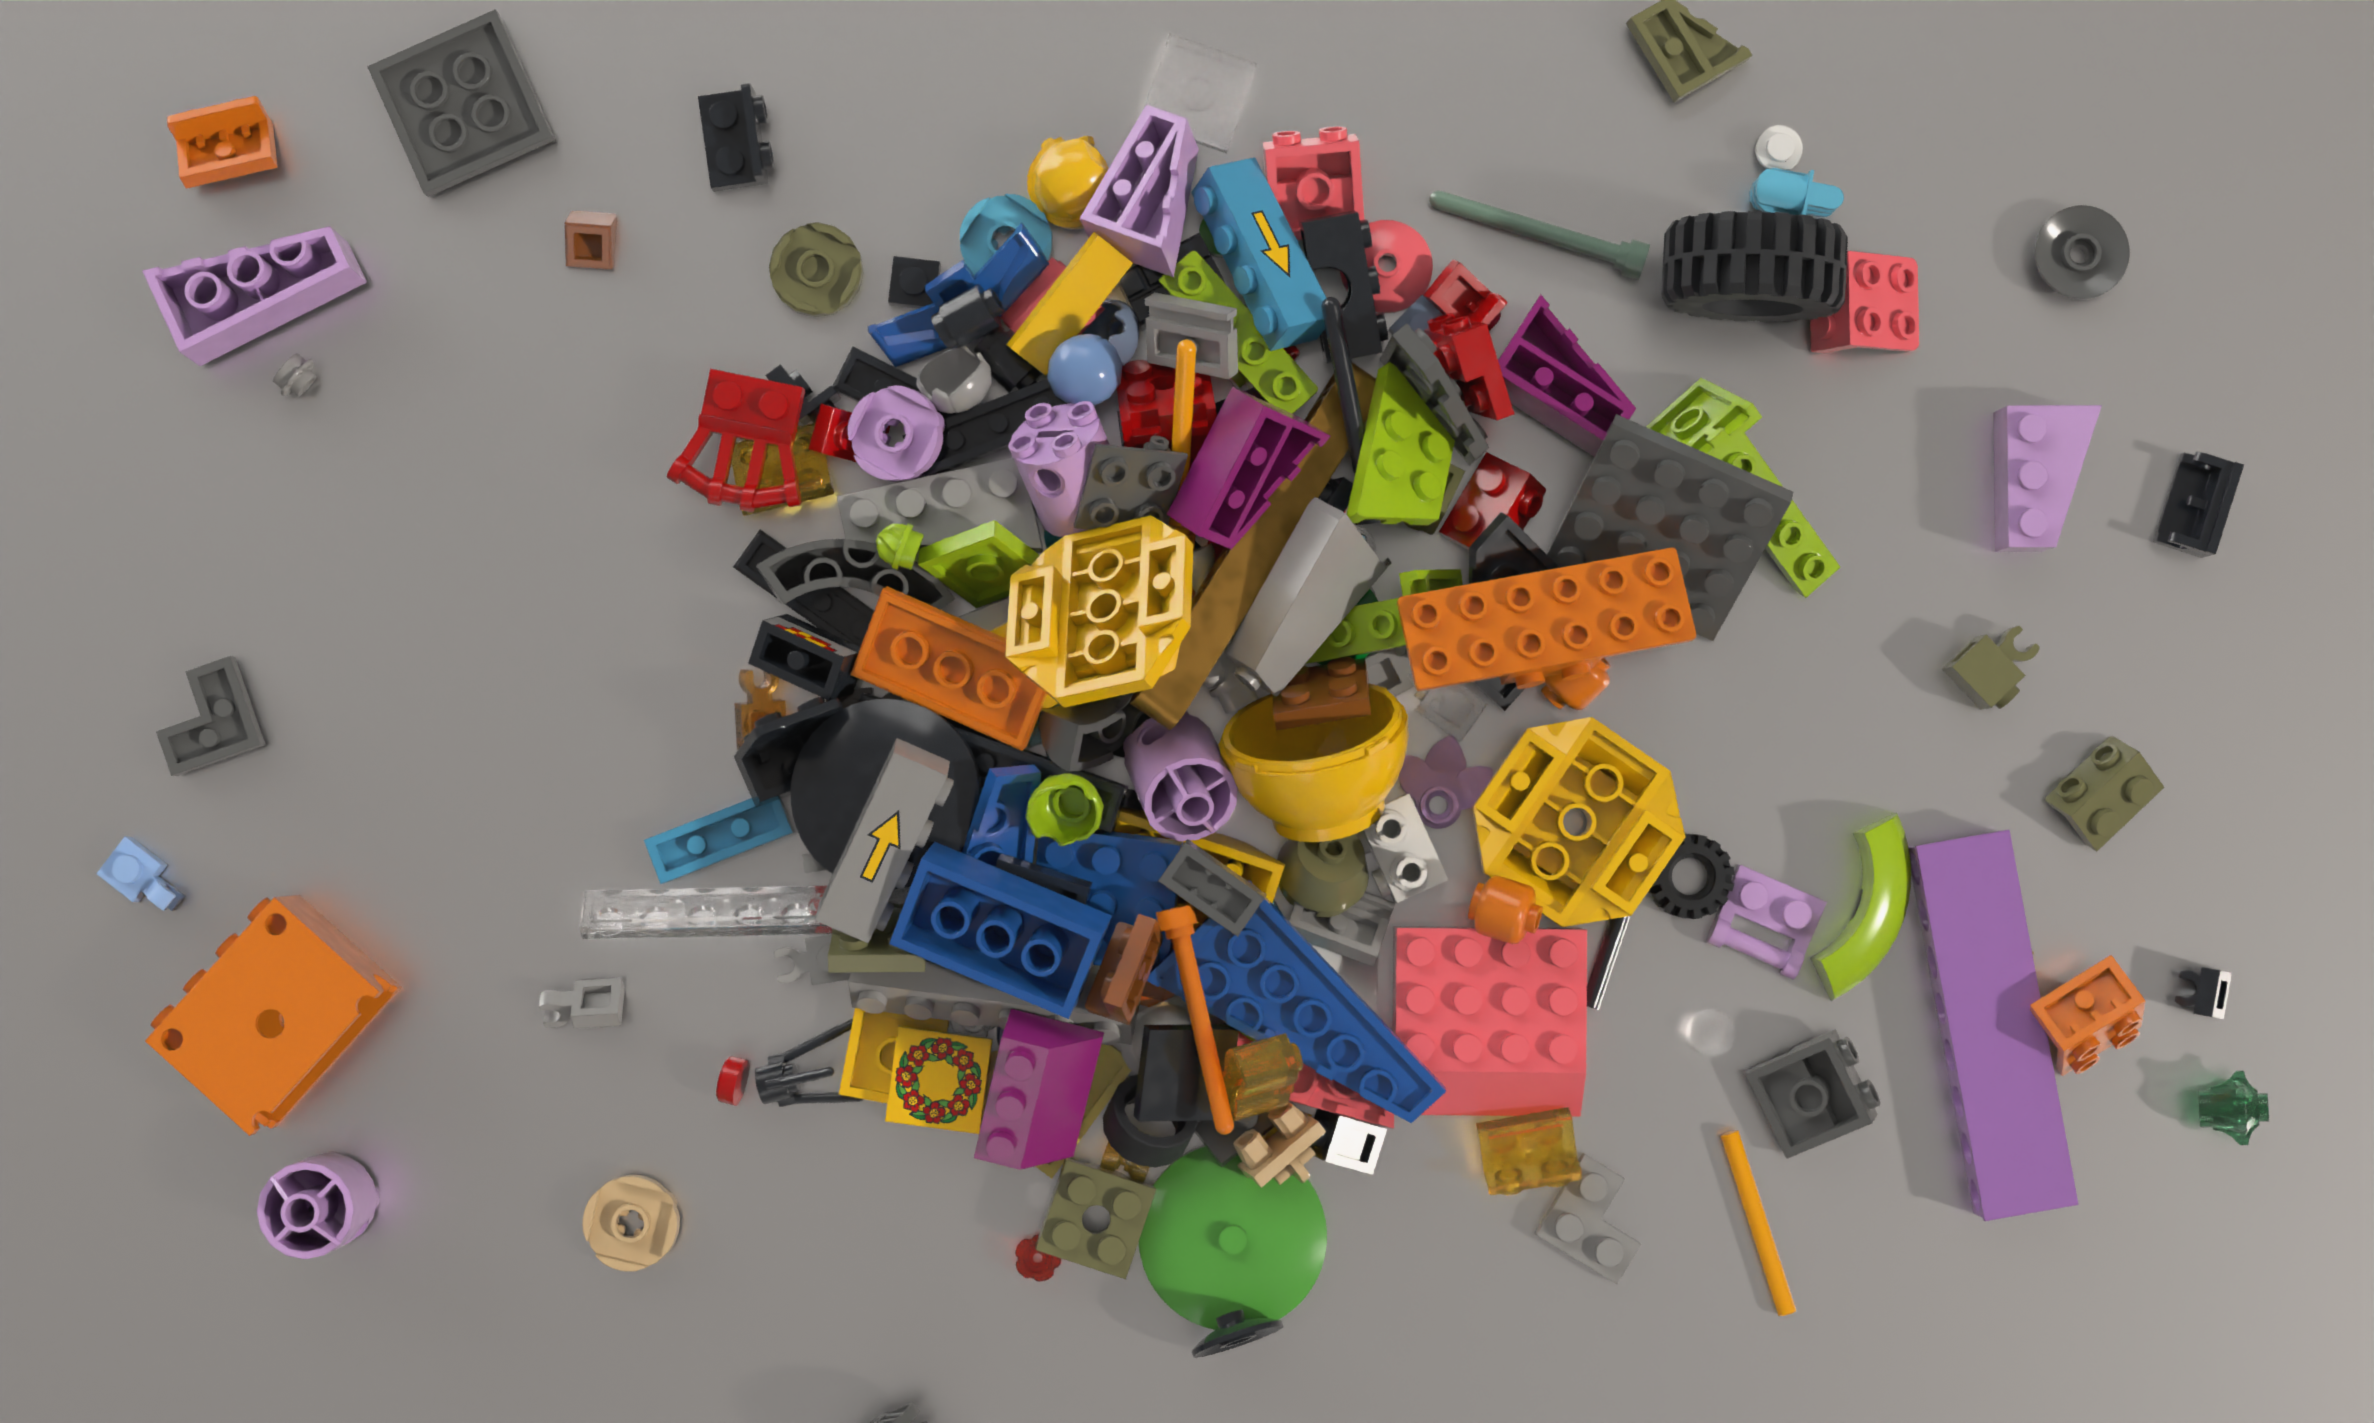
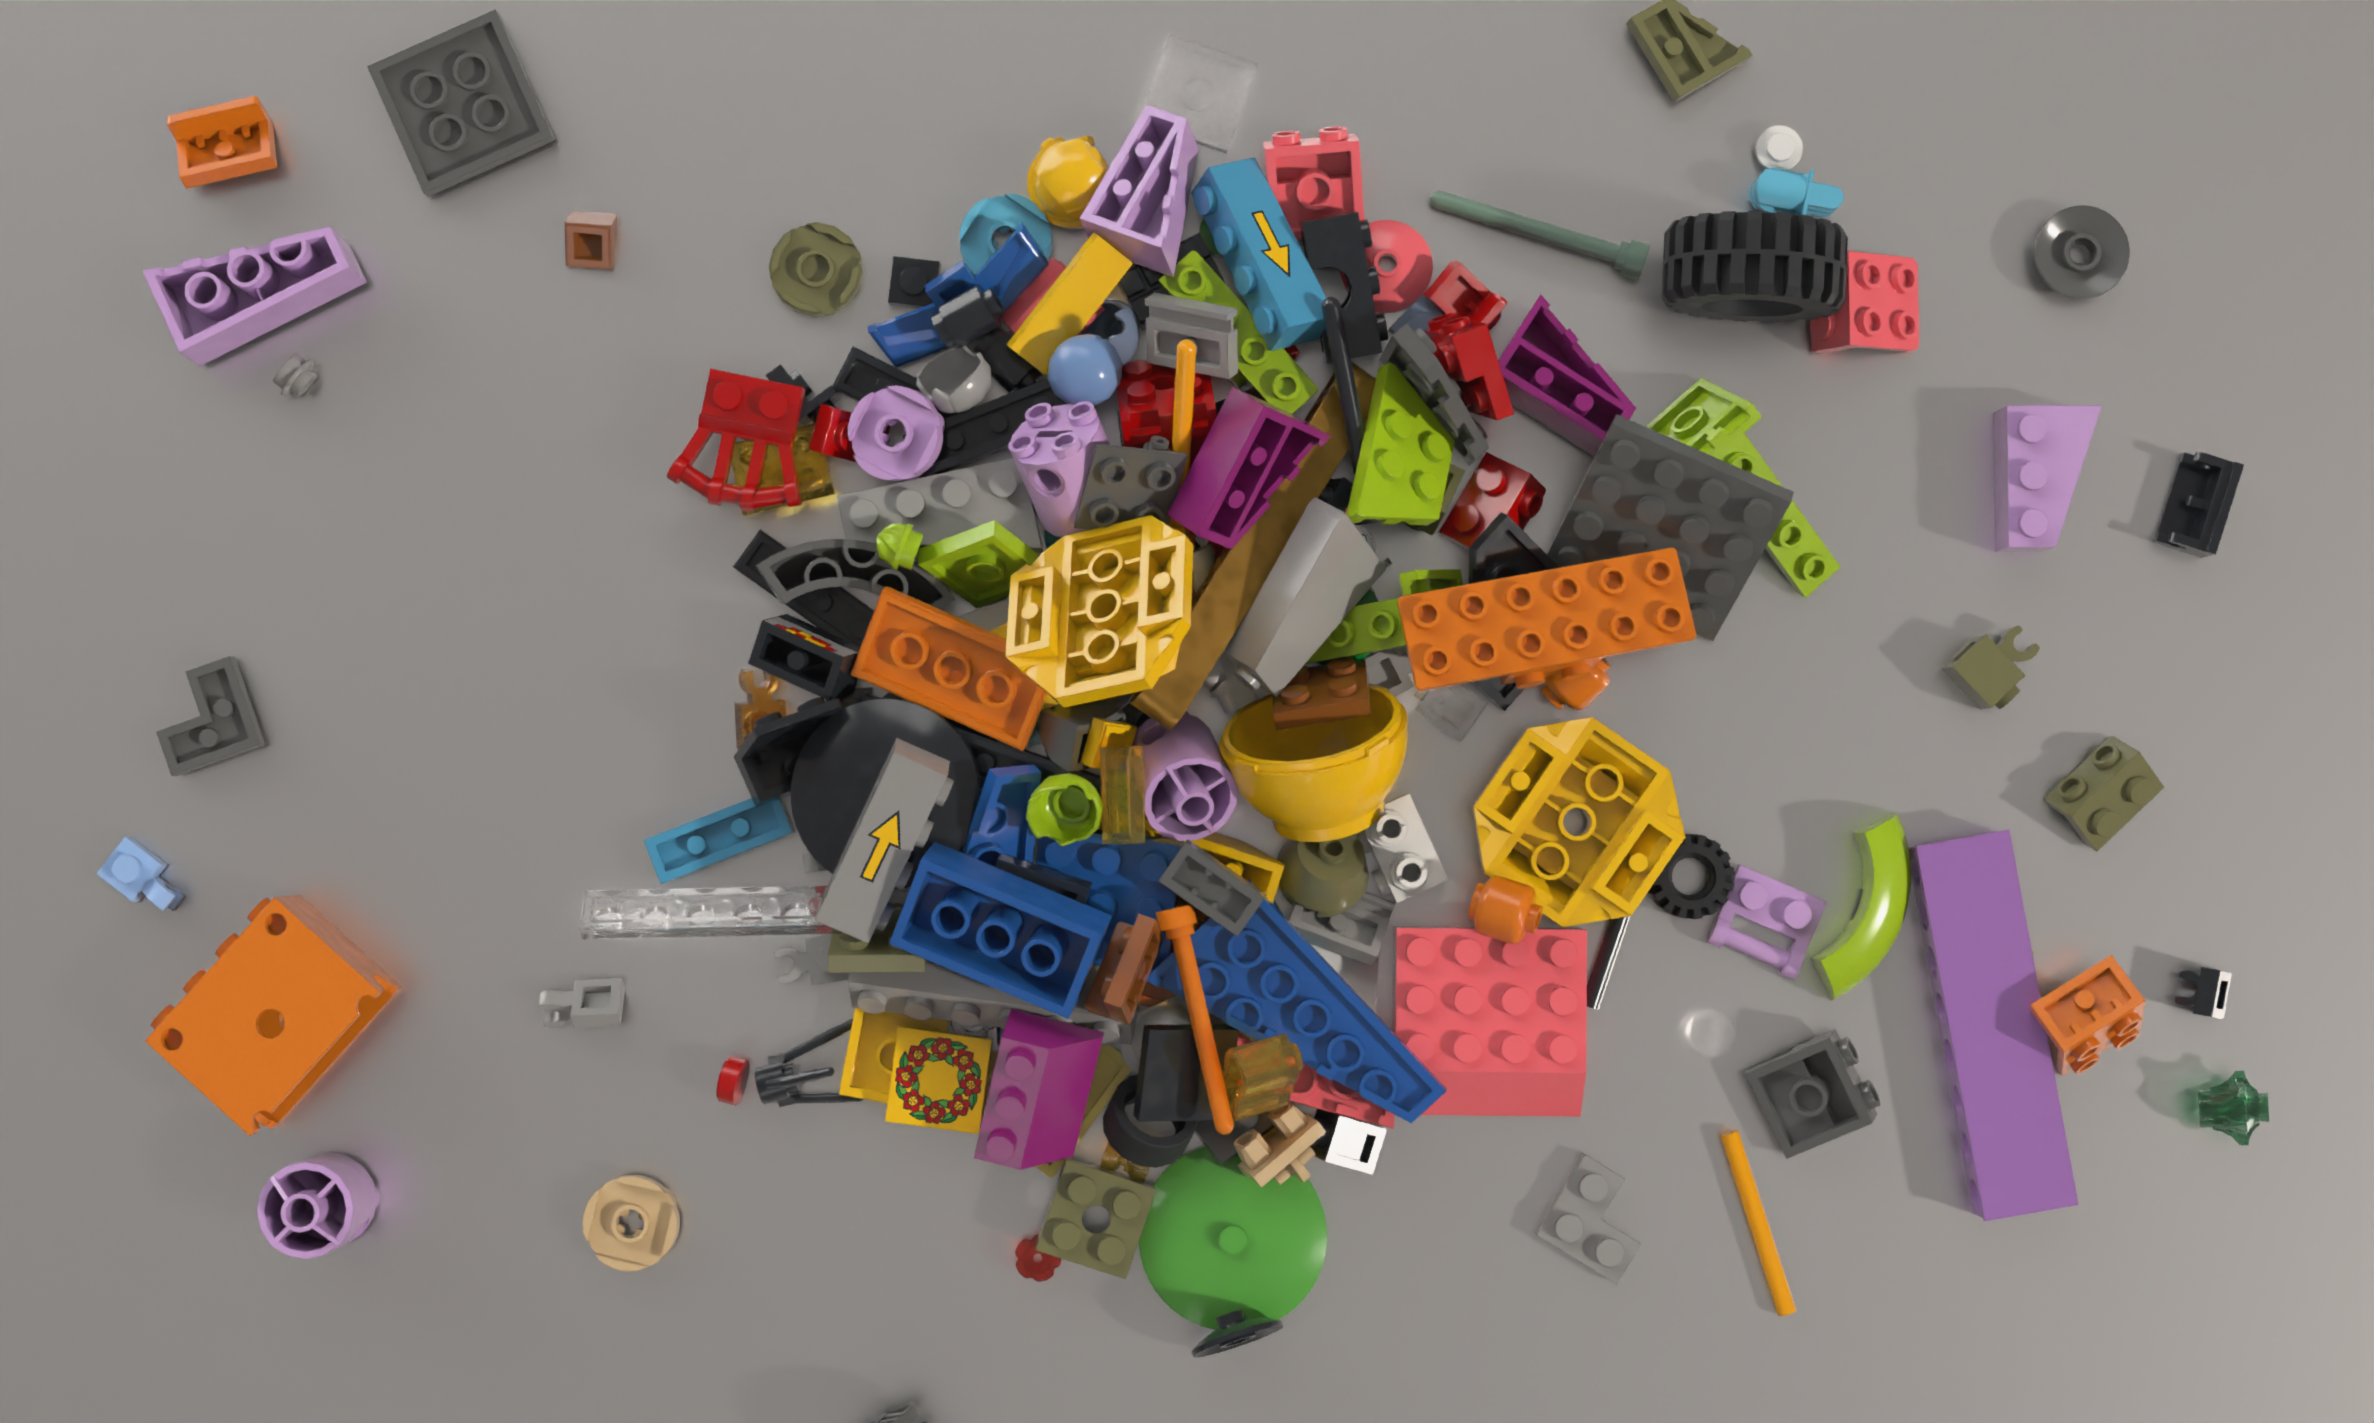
(734, 138): black bracket -> none
(1106, 734): none -> yellow tile
(1122, 795): none -> clear yellow tile
(1444, 776): lavender plate -> none
(1528, 1151): clear yellow bracket -> none

